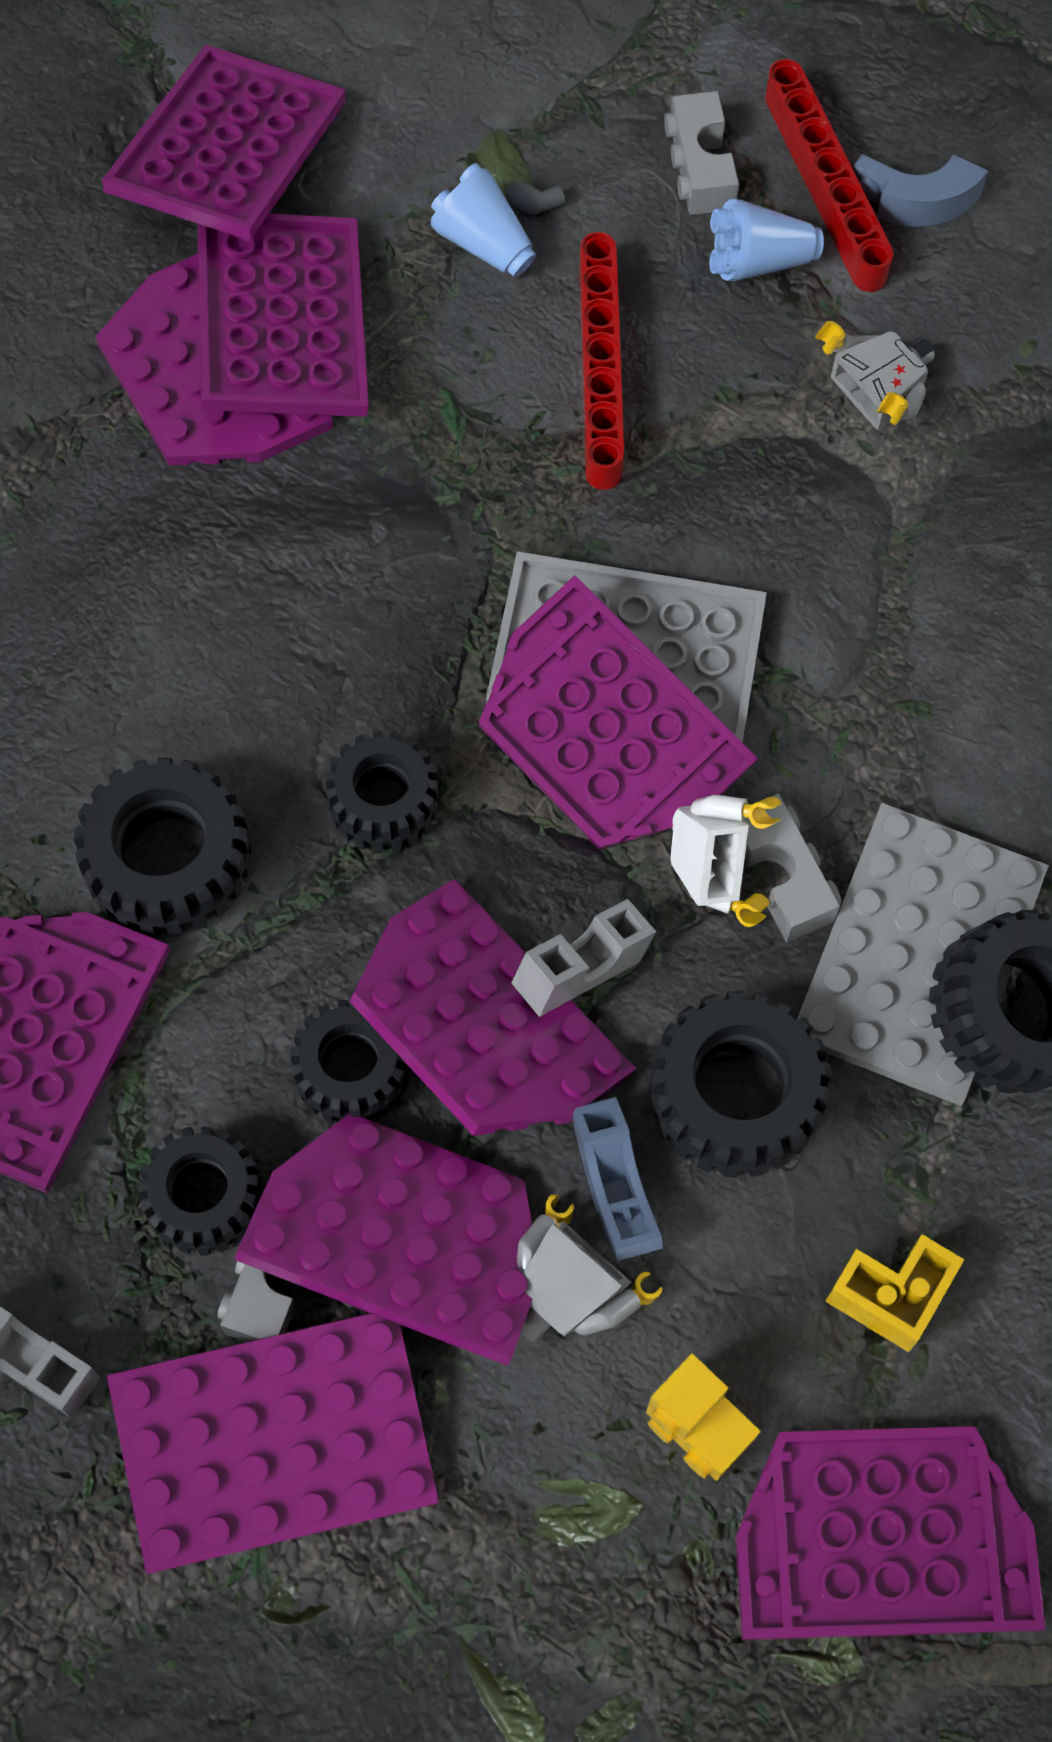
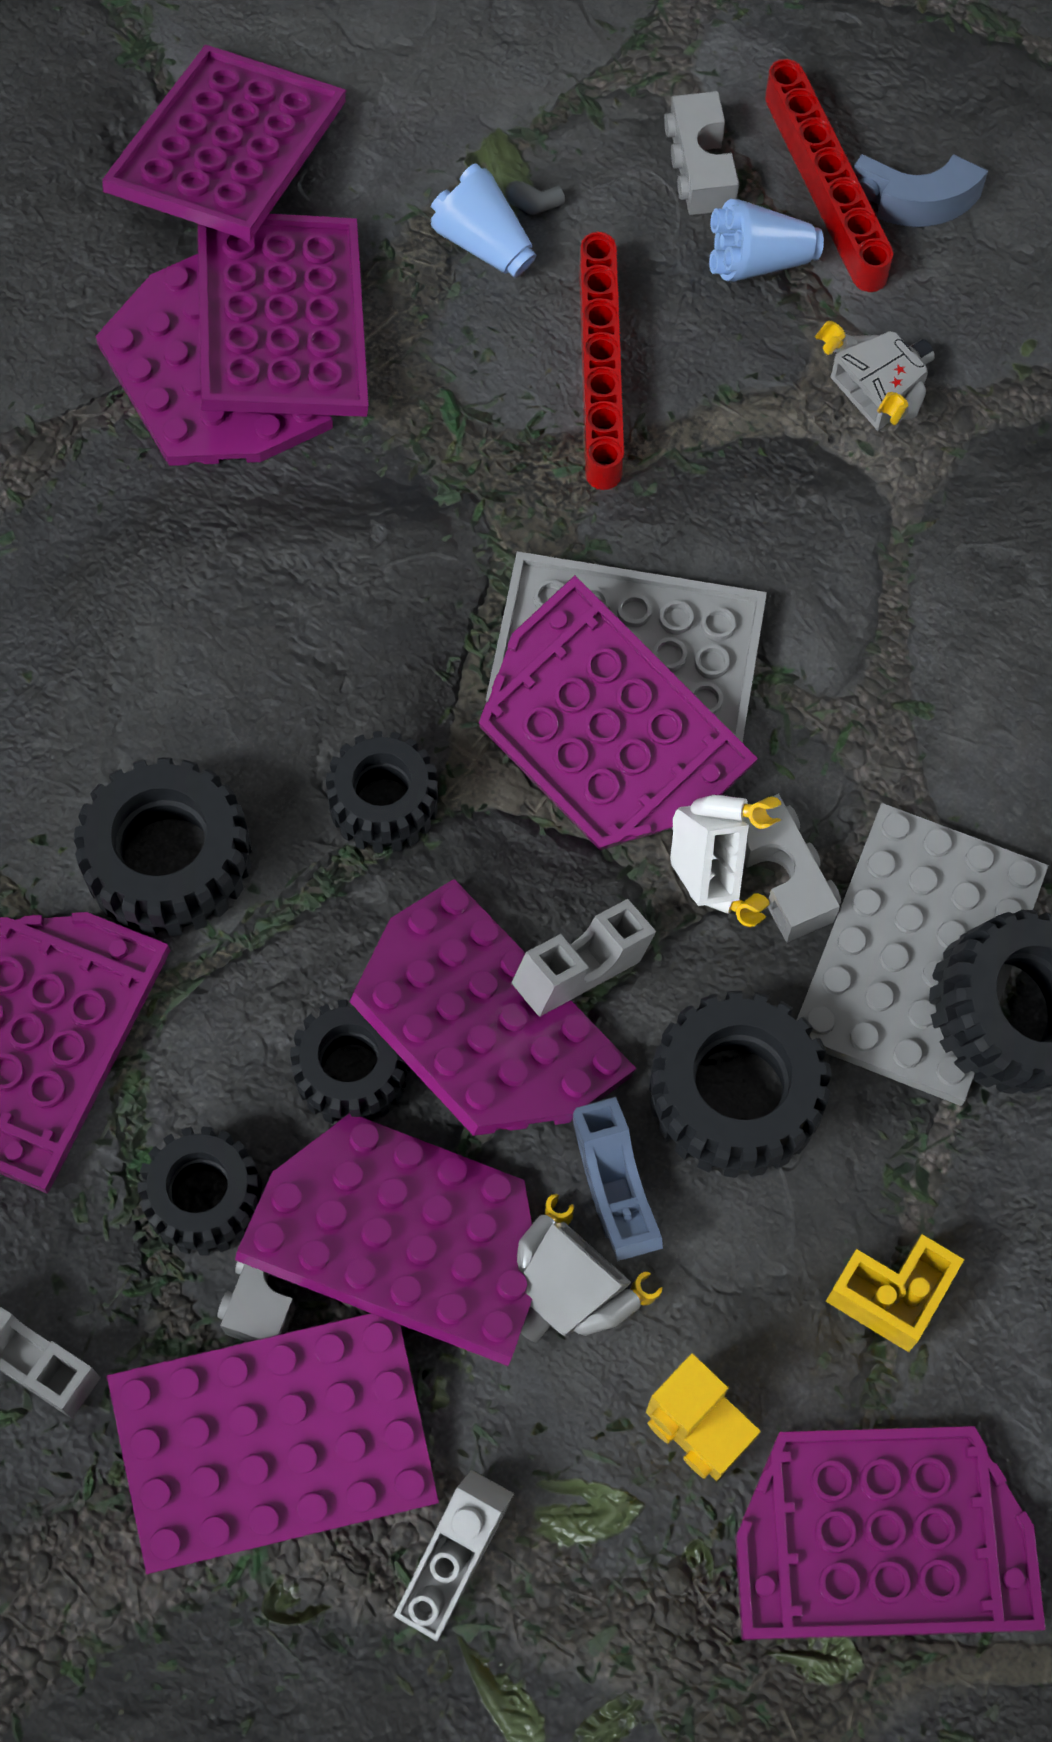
(453, 1554): none -> light grey slope

